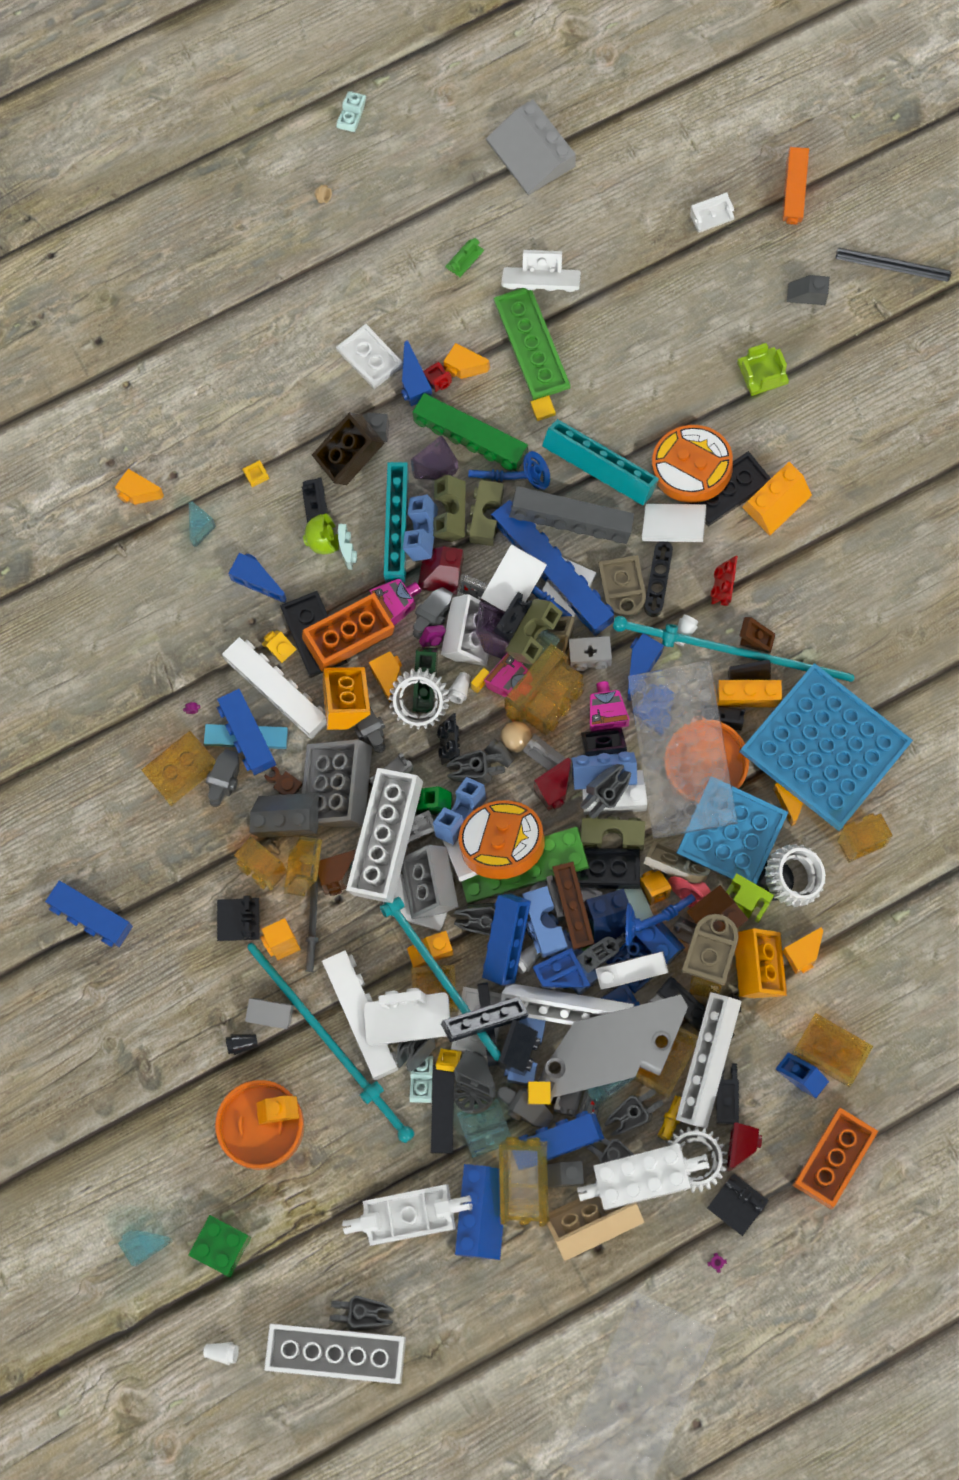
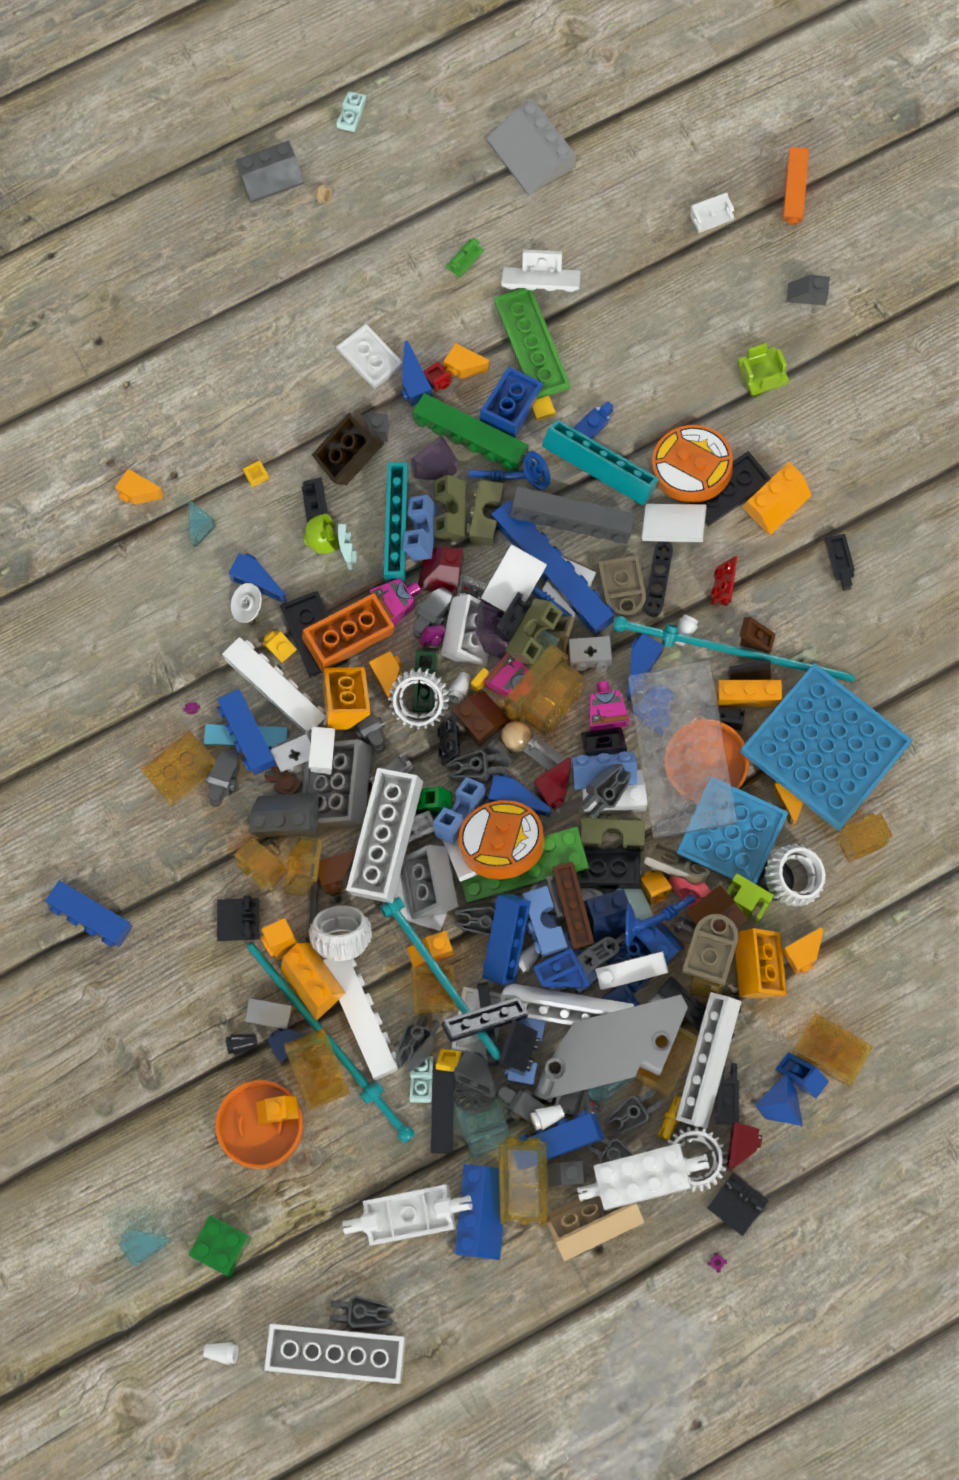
(246, 603): none -> white dish
(269, 171): none -> dark grey slope
(282, 1037): none -> dark blue slope
(284, 751): none -> light grey brick
(311, 979): none -> light orange slope
(316, 1069): none -> clear yellow brick
(321, 750): none -> white hinge
(340, 946): none -> white gear
(405, 1017): white bracket -> none
(480, 717): none -> reddish brown slope
(509, 789): none -> blue slope
(511, 402): none -> blue slope
(539, 1093): yellow tile -> none
(546, 1116): none -> white cone
(595, 420): none -> blue hinge
(781, 1103): none -> blue slope
(835, 1158): orange brick -> none
(840, 559): none -> black hinge
(893, 264): axle -> none

